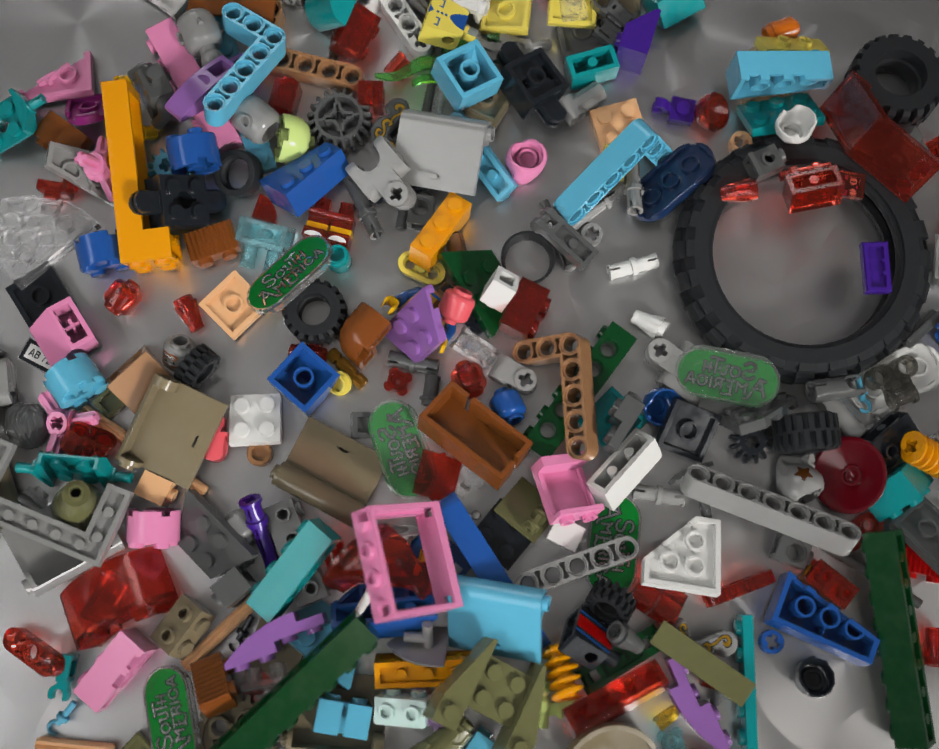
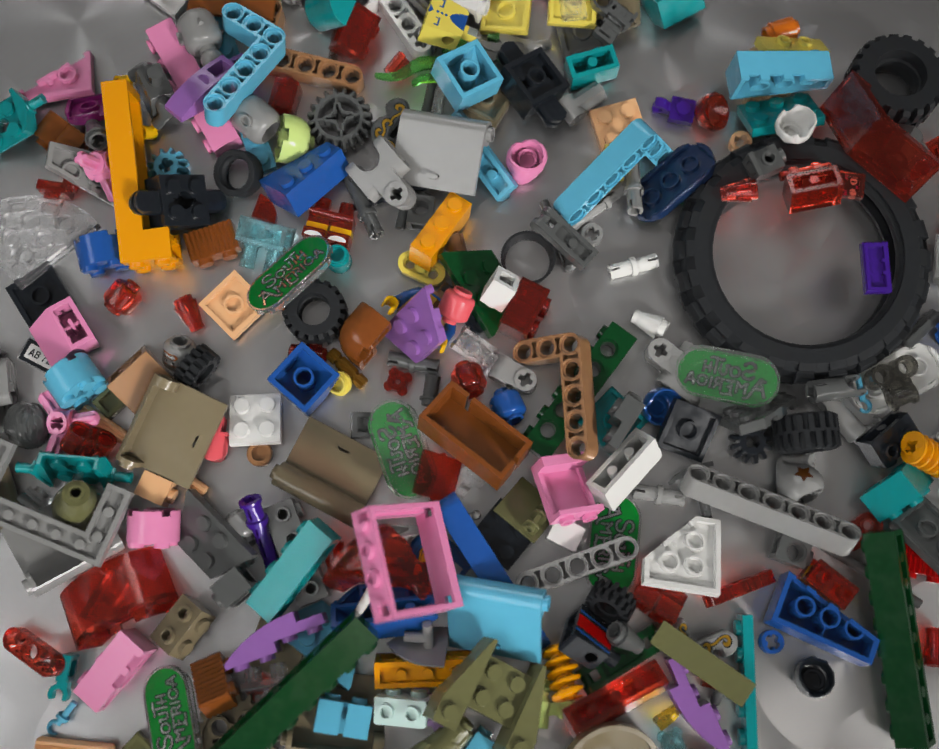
(95, 135): none -> dark grey cone
(193, 152): blue brick -> none
(218, 635): light nougat axle -> none
(243, 632): black hand -> none
(372, 94): clear red bracket -> none
(634, 42): dark purple slope -> none
(851, 475): dark red hat -> none

